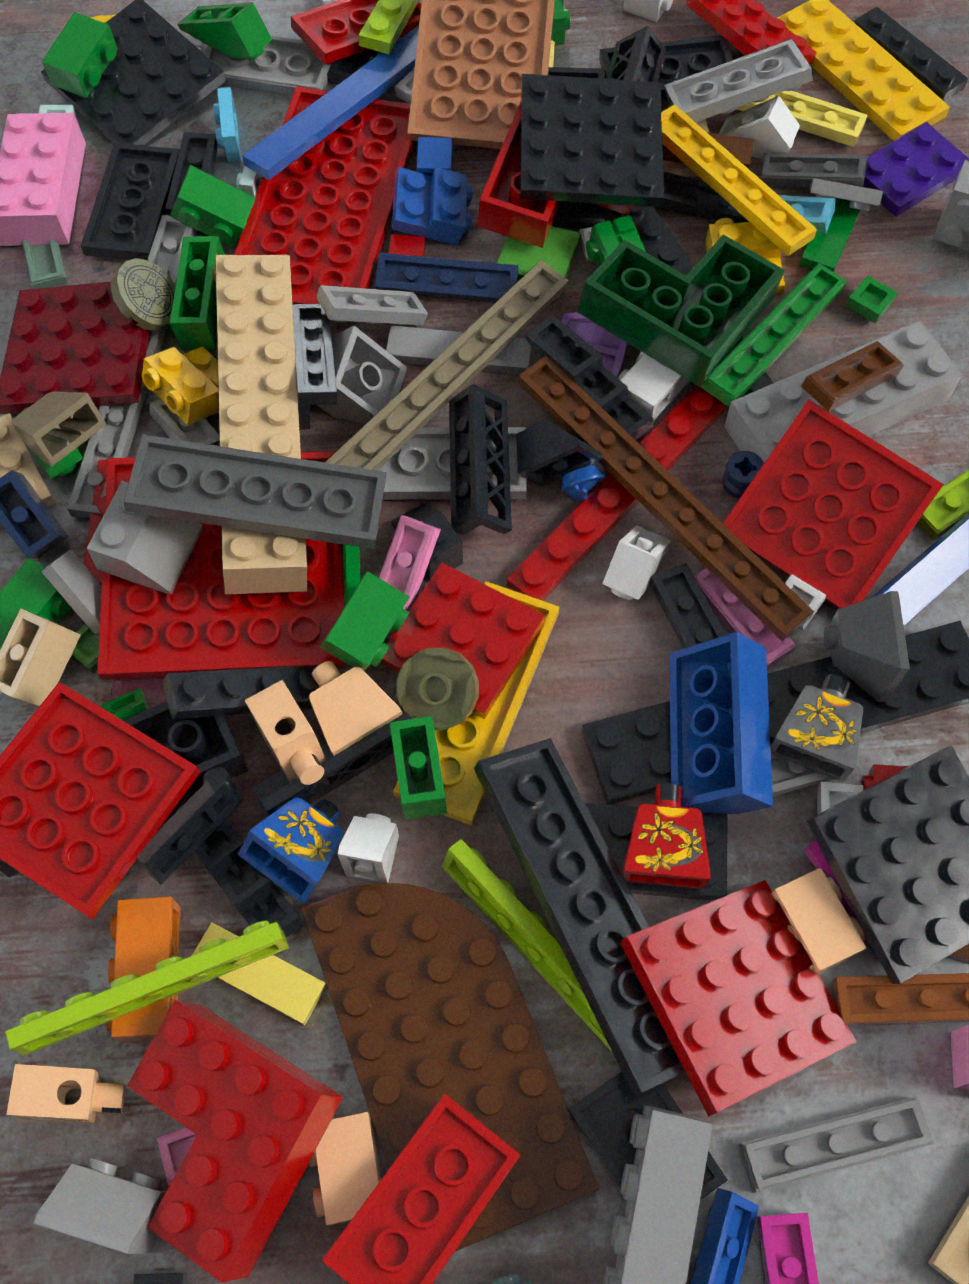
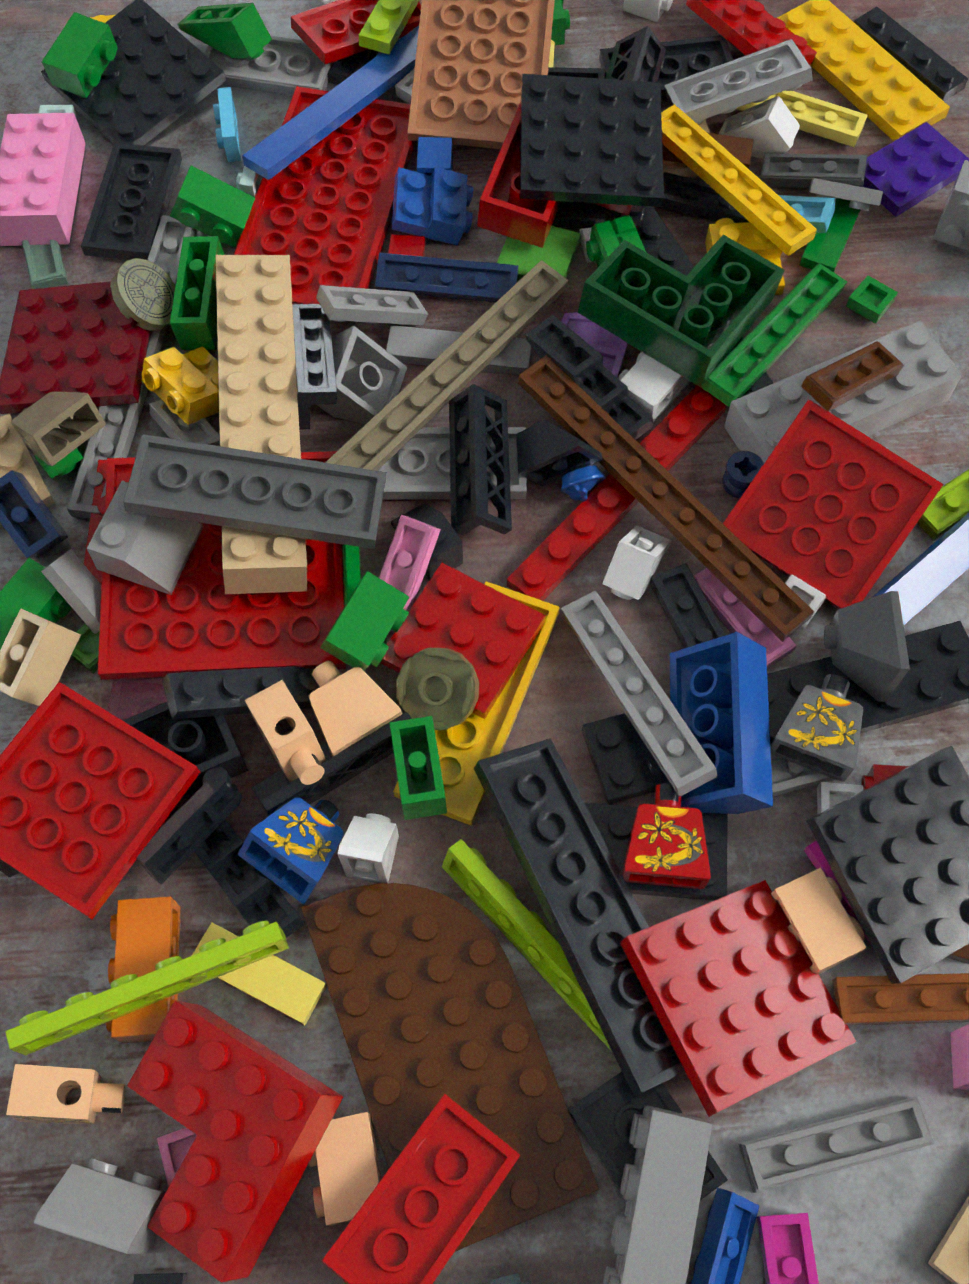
(127, 704): green plate -> none
(195, 150): black plate -> none
(639, 694): none -> light grey plate

